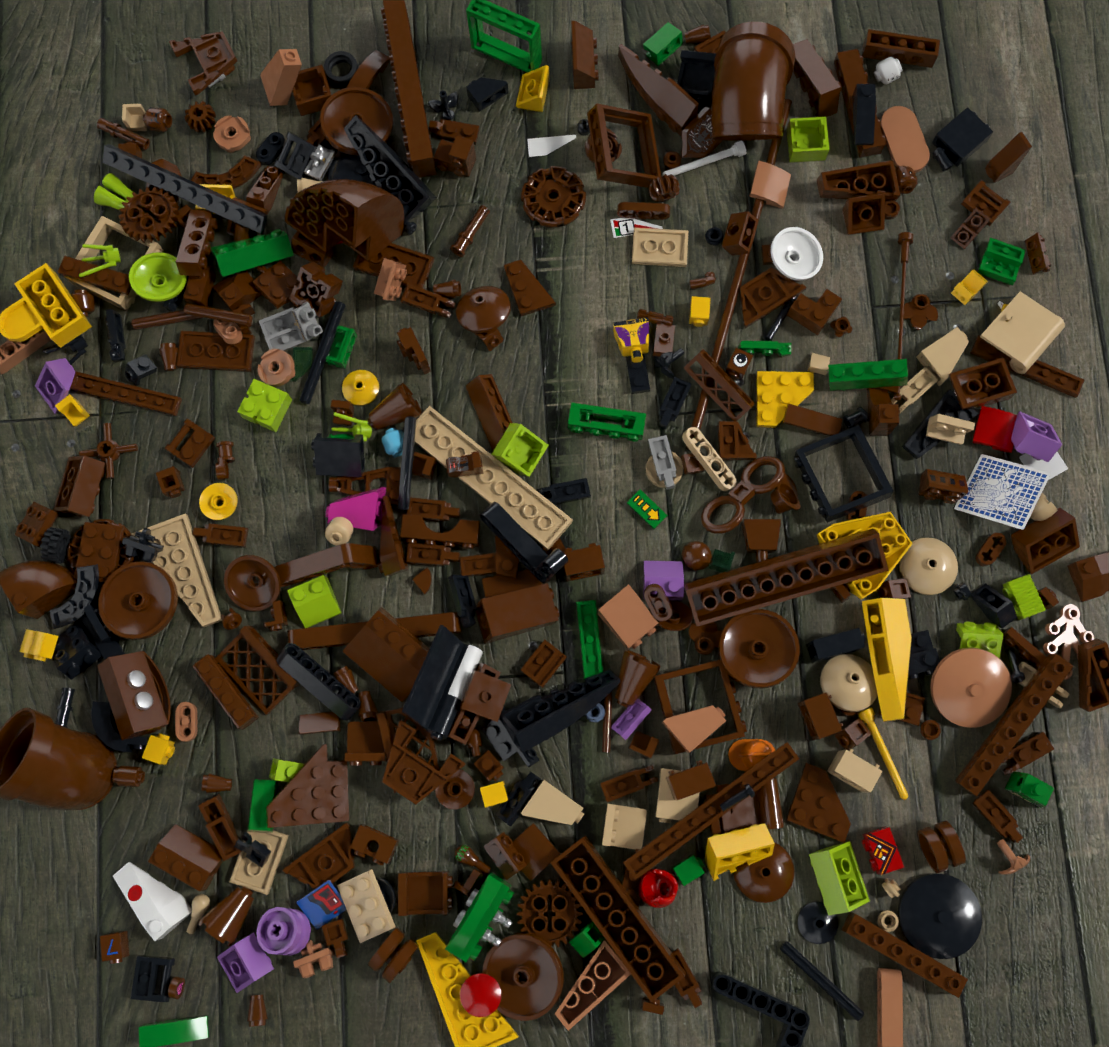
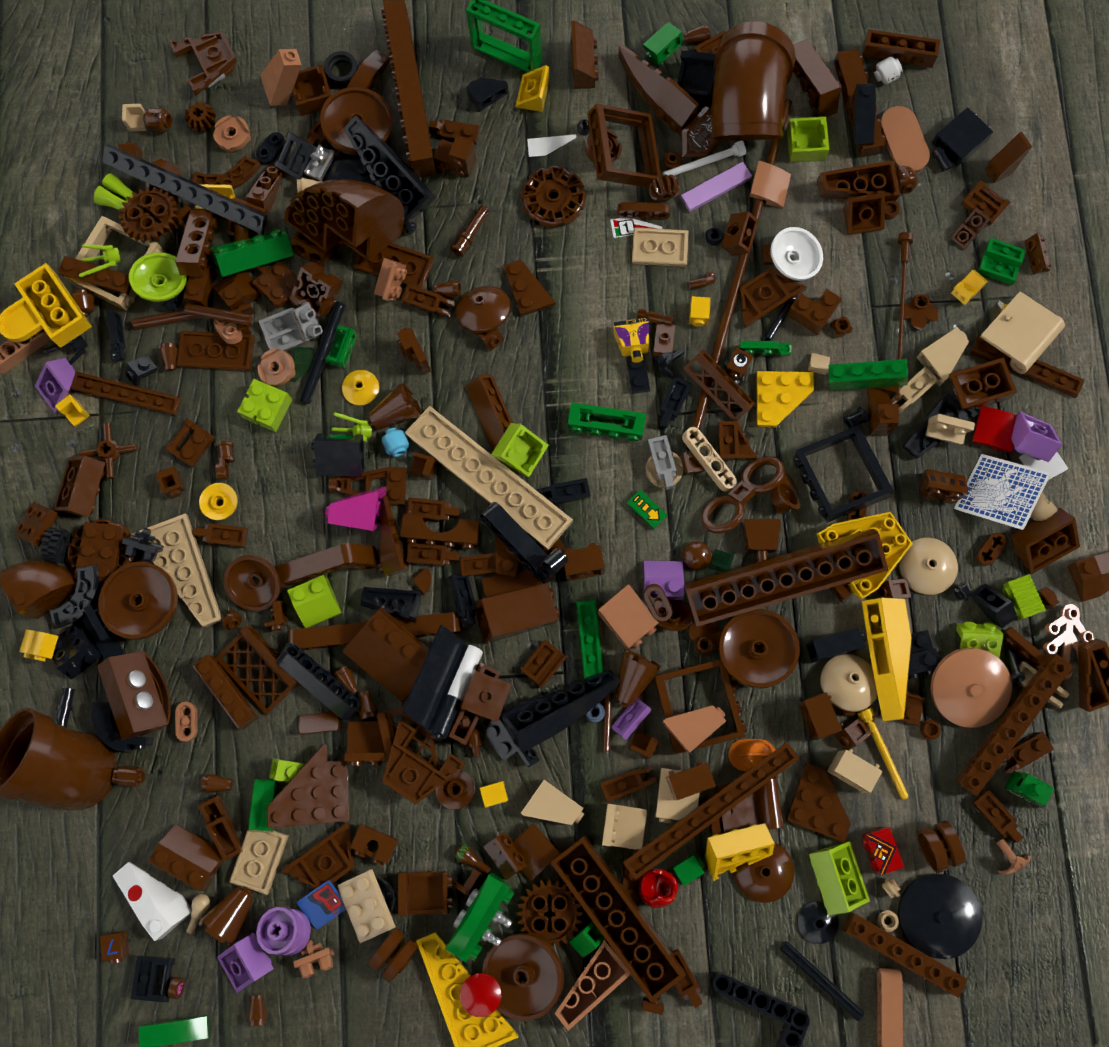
(105, 125): reddish brown pin -> none
(159, 749): yellow brick -> none
(255, 851): black plate -> none
(335, 934): reddish brown plate -> none
(339, 531): tan head -> none
(342, 407): reddish brown bracket -> none
(396, 602): none -> black wing
(407, 463): black axle -> none
(444, 105): black plant -> none
(464, 465): reddish brown leg -> none
(489, 766): reddish brown bracket -> none
(518, 799): black hinge -> none
(716, 186): none -> lavender tile
(748, 791): black piece -> none
(812, 420): reddish brown tile -> none

